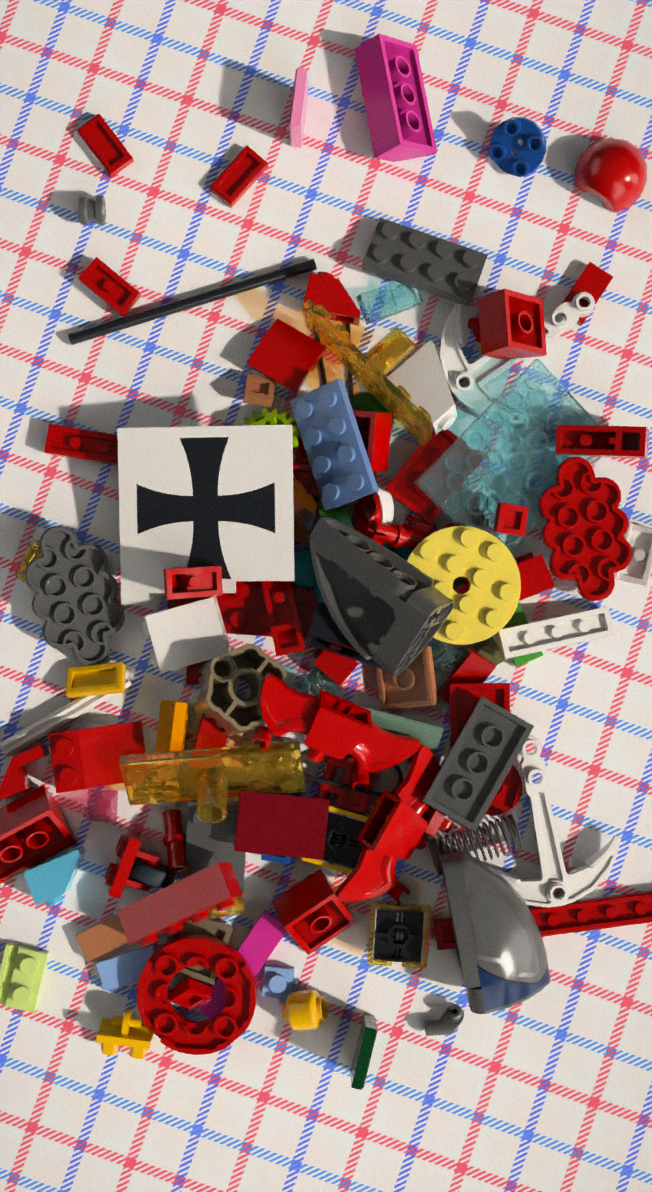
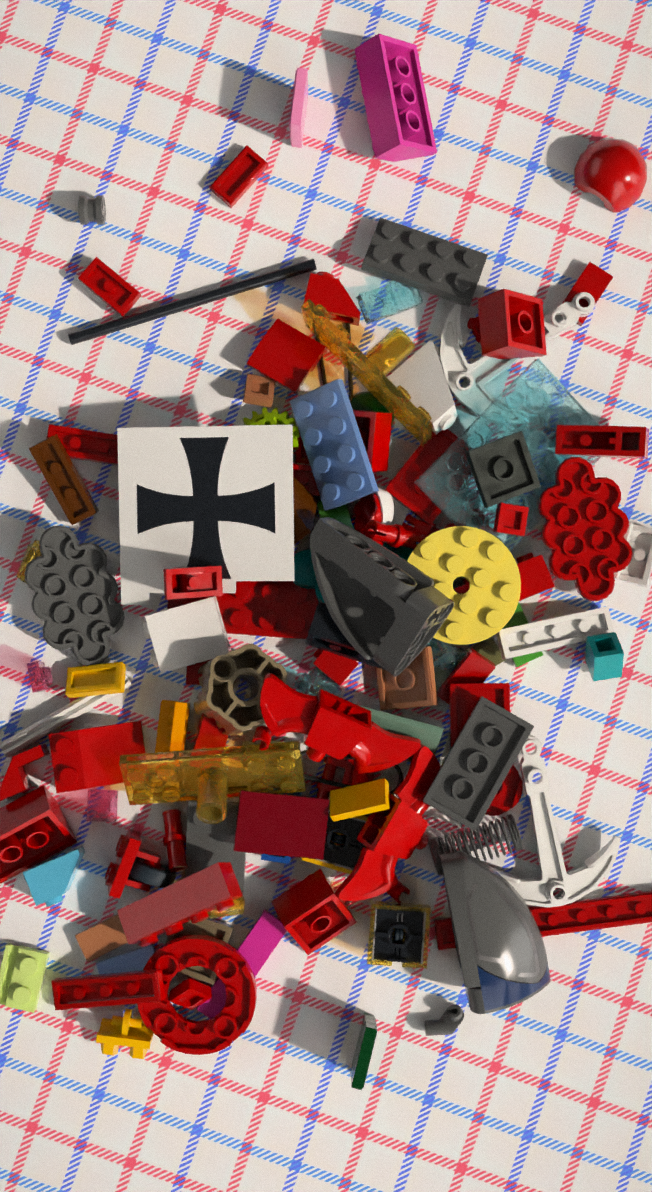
(39, 676): none -> clear pink plate
(64, 479): none -> reddish brown plate
(105, 145): red tile -> none
(108, 989): none -> red tile
(277, 981): light blue plate -> none
(283, 617): red slope -> none
(305, 1010): yellow head -> none
(359, 799): none -> yellow tile
(436, 821): red tile -> none
(503, 469): none -> pearl dark grey plate
(528, 154): blue plate -> none
(604, 656): none -> teal brick

